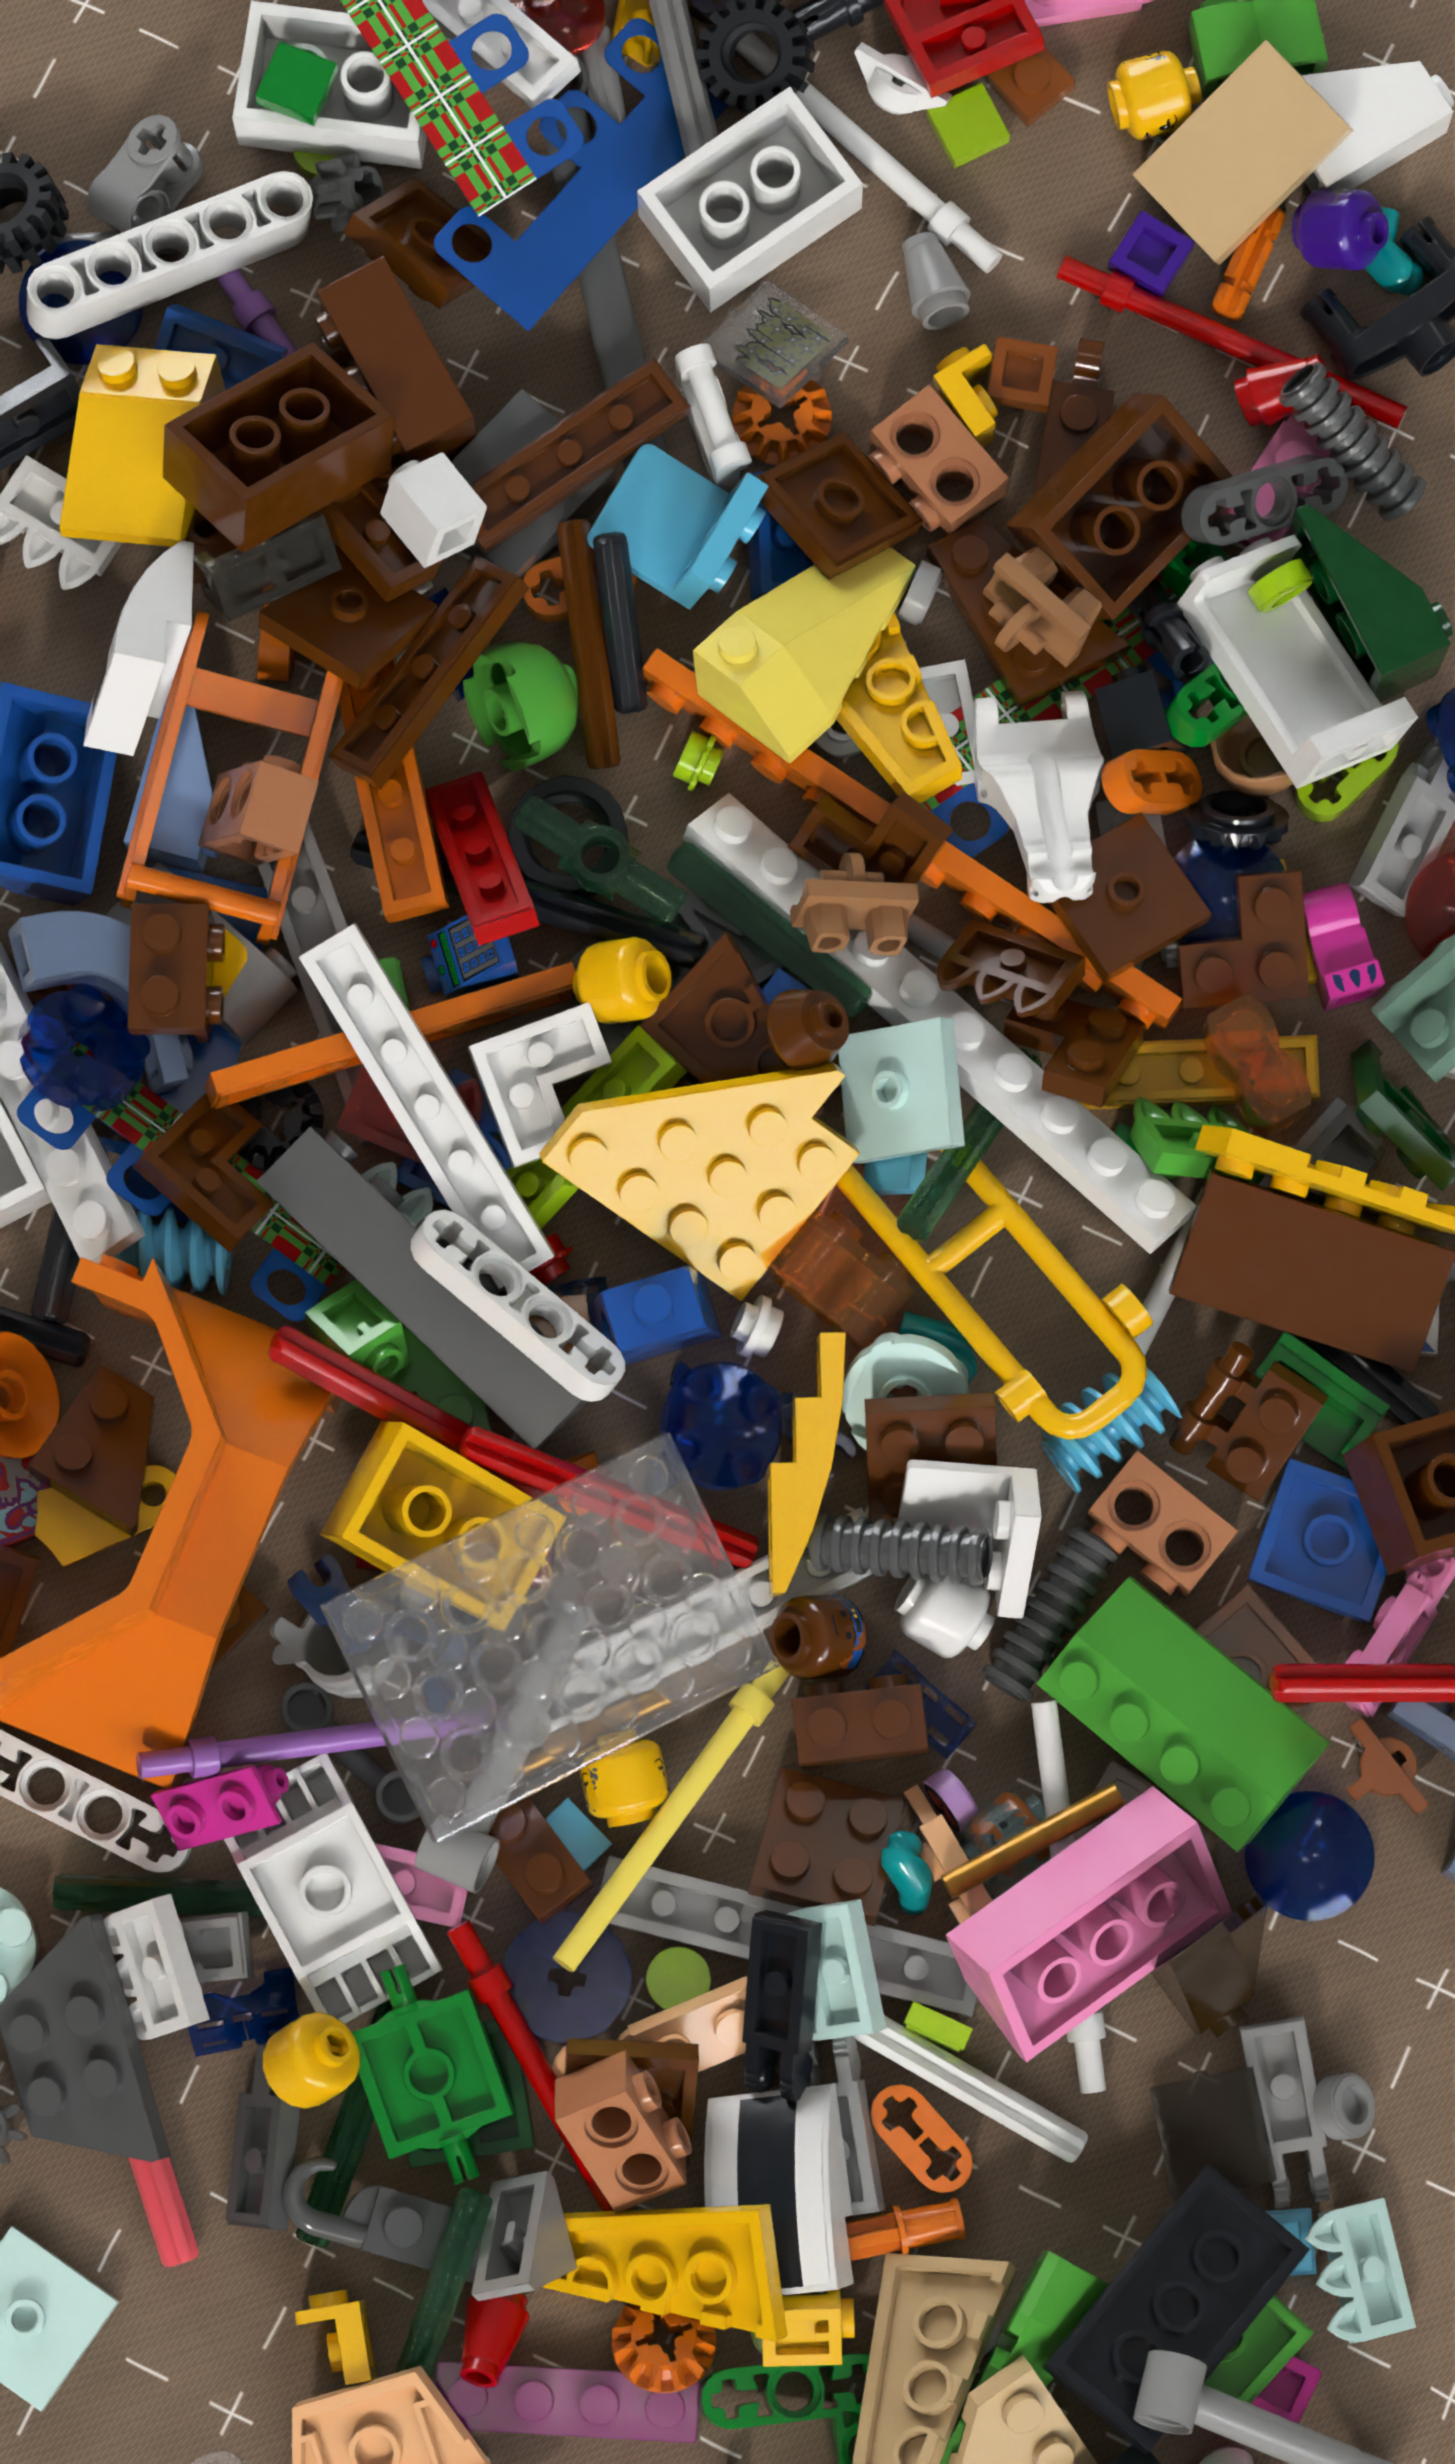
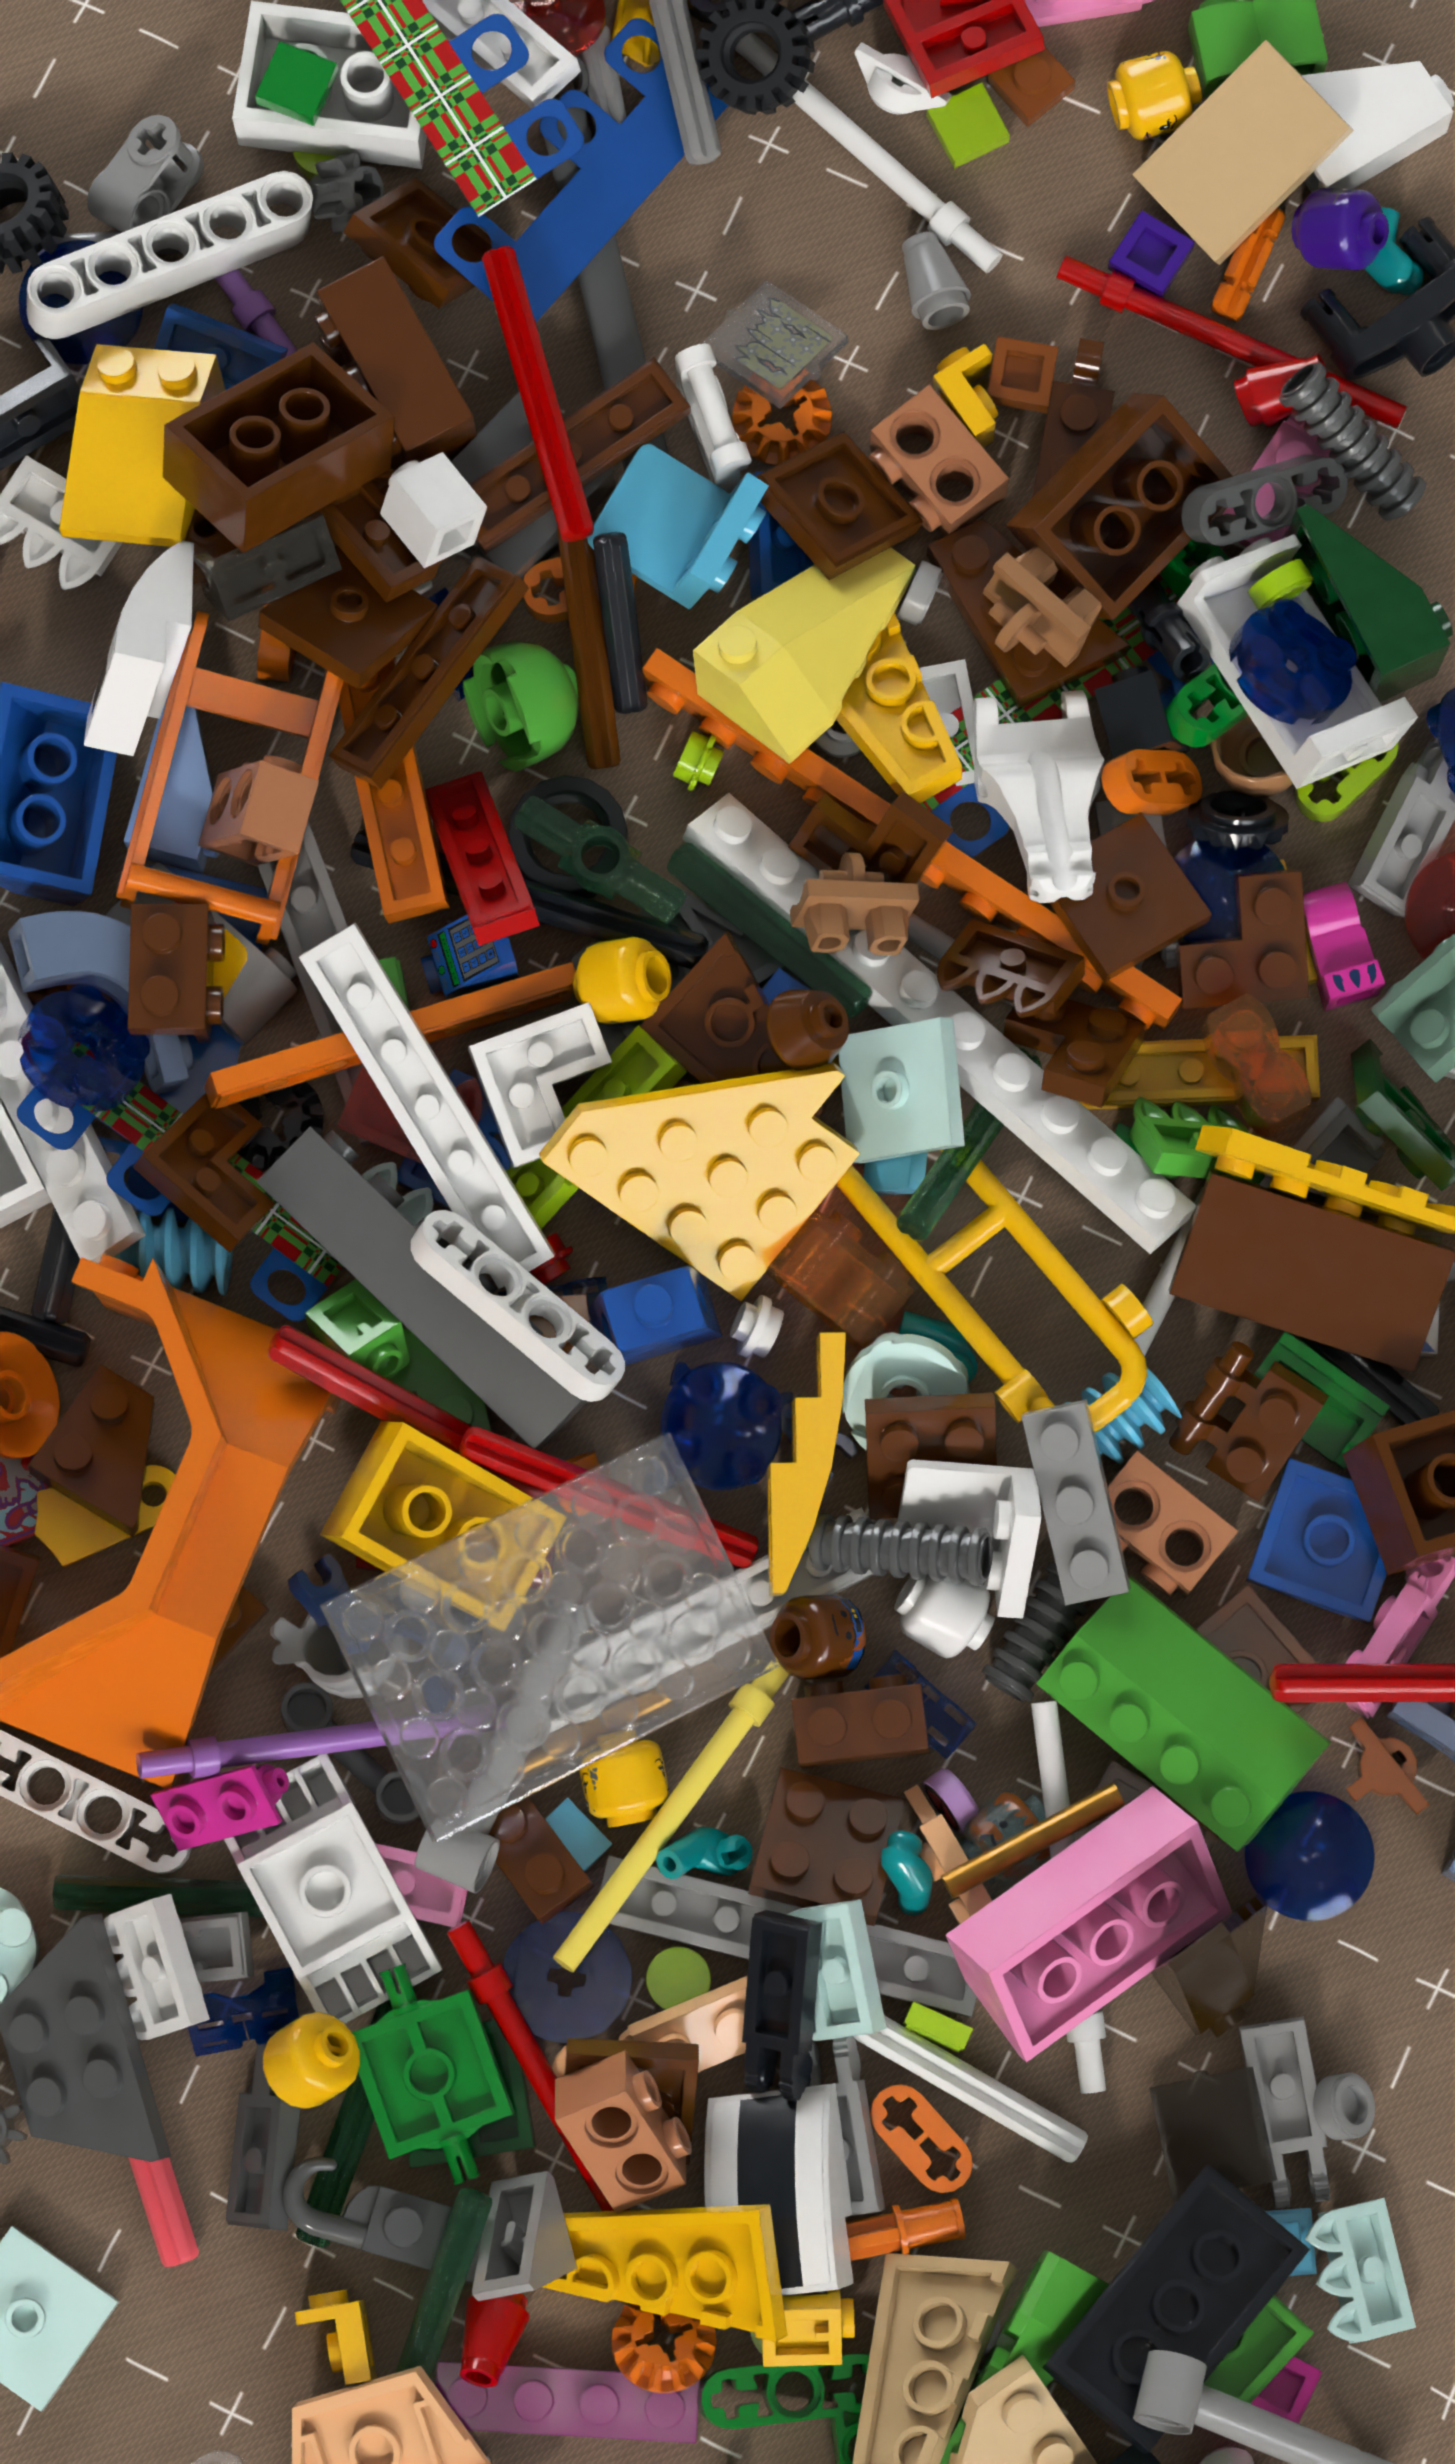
(538, 394): none -> red axle
(707, 1851): none -> teal arm
(750, 199): white brick -> none
(1076, 1502): none -> light grey plate
(1321, 658): none -> clear blue plate

